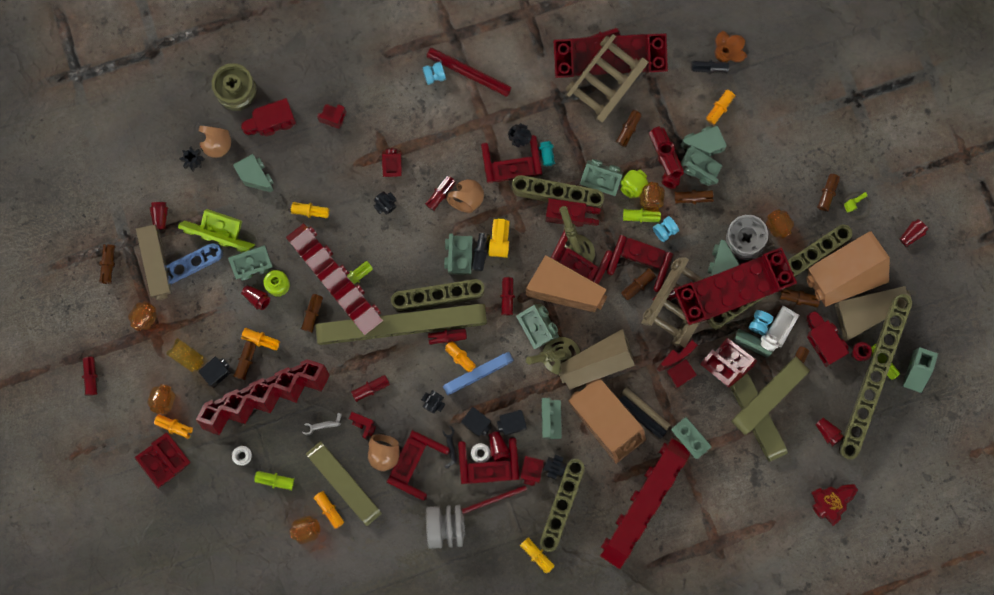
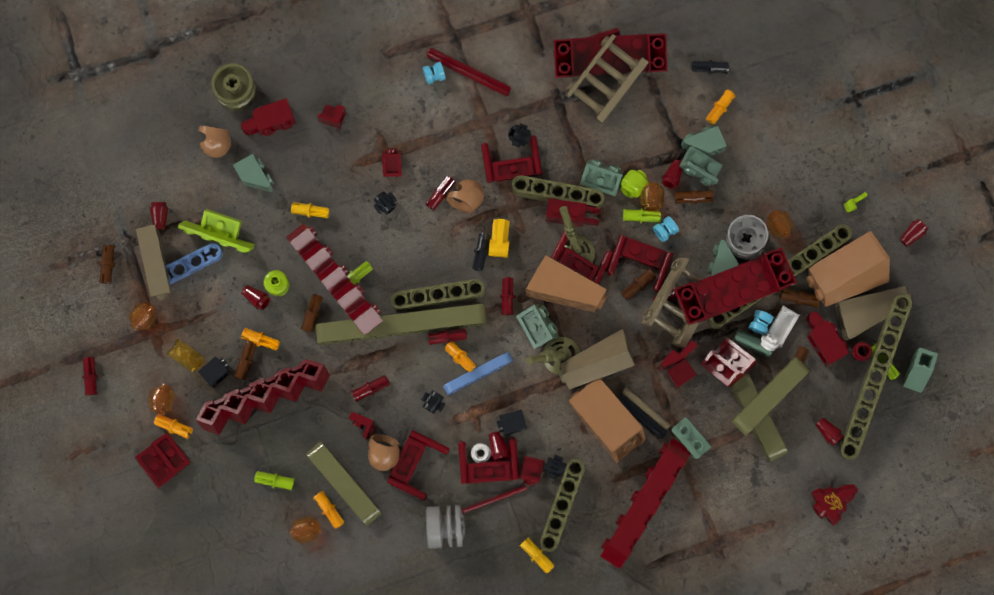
(188, 156): black gear -> none
(235, 455): white plate -> none
(250, 262): sand green bracket -> none
(323, 425): light grey piece -> none
(452, 452): black piece -> none
(459, 255): sand green bracket -> none
(476, 422): black brick -> none
(547, 153): teal pin -> none
(551, 419): sand green bracket -> none
(628, 128): reddish brown axle -> none
(666, 153): dark red piece -> none
(731, 46): dark orange plate -> none
(828, 192): reddish brown axle -> none

